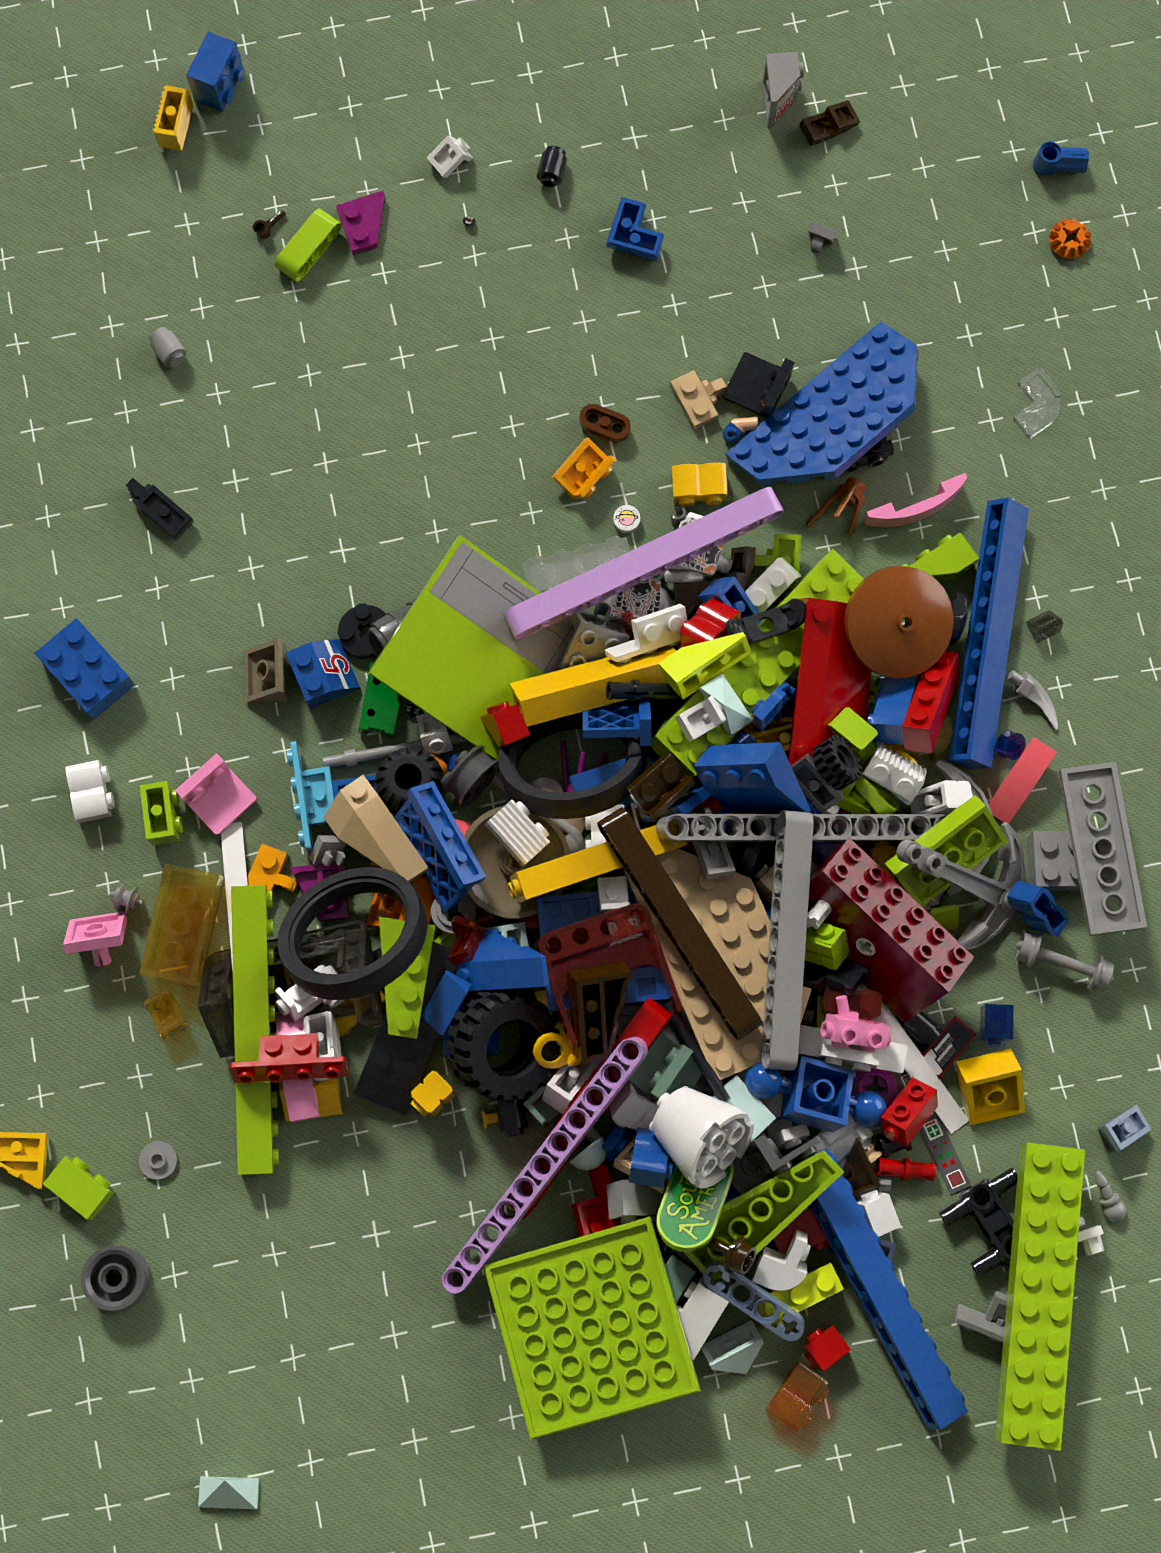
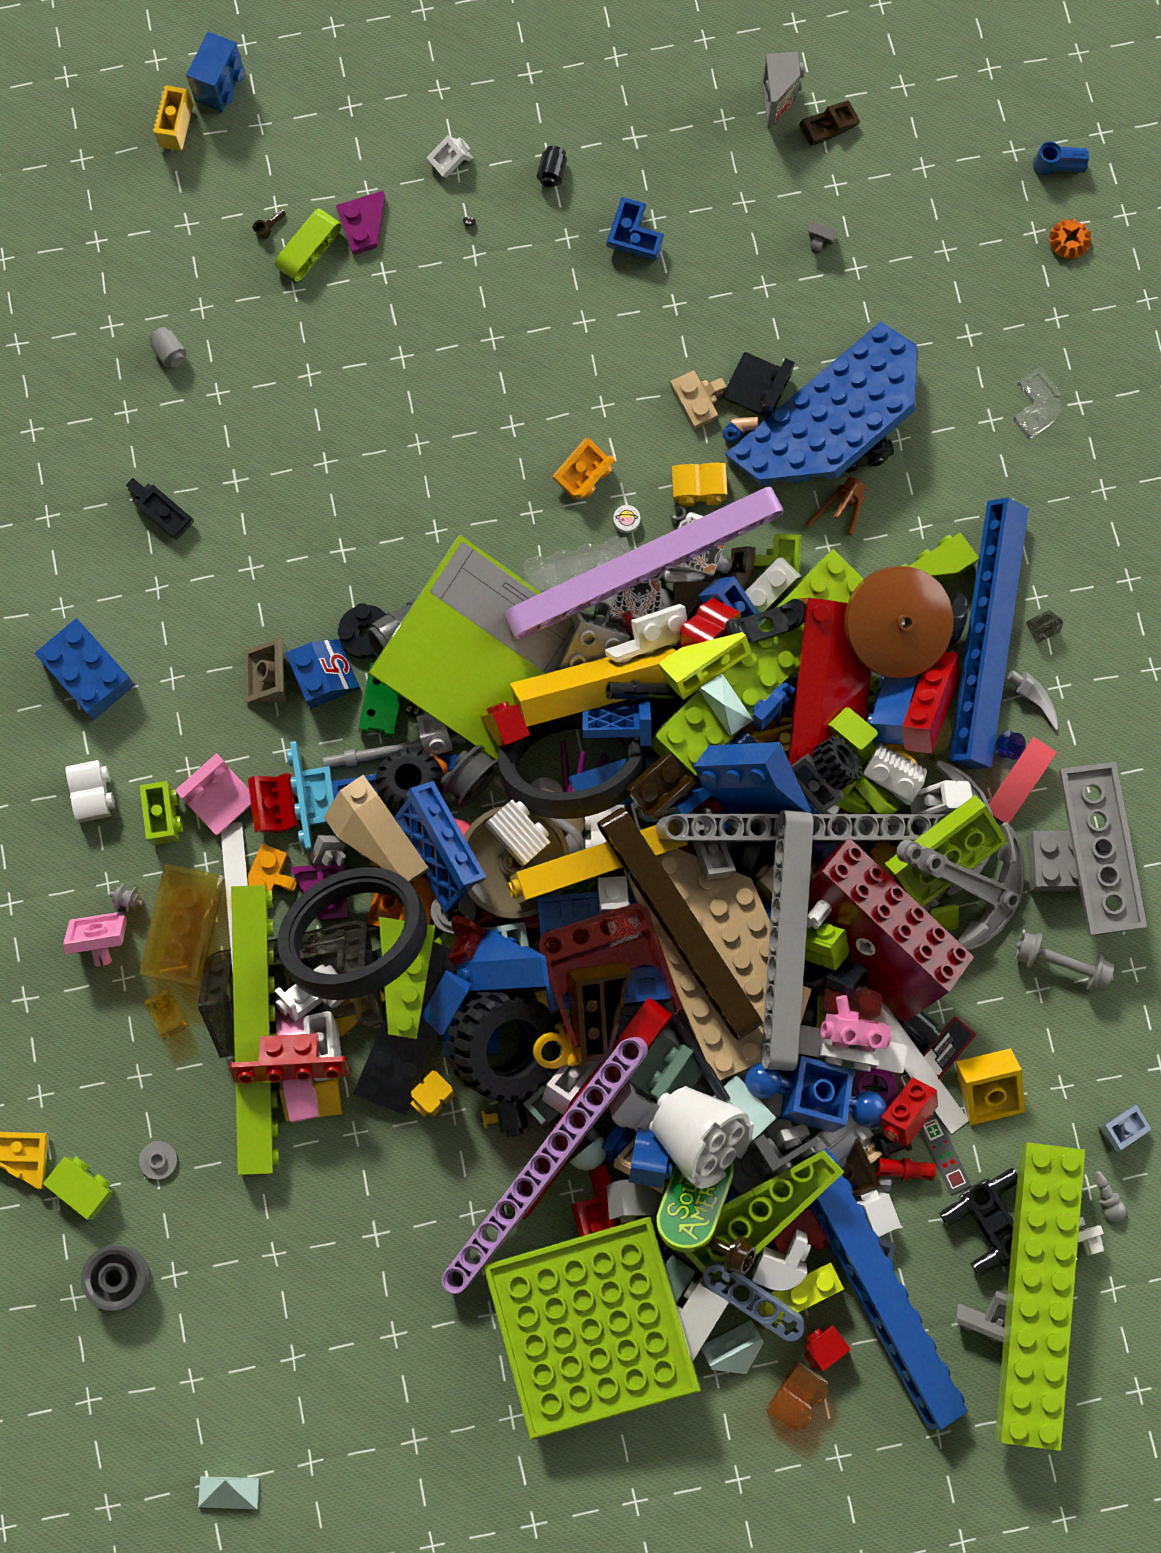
(272, 803): none -> red bracket
(606, 422): reddish brown plate -> none
(701, 718): white bracket -> none
(887, 516): bright pink slope -> none
(996, 1024): clear blue brick -> none
(1037, 908): blue brick -> none

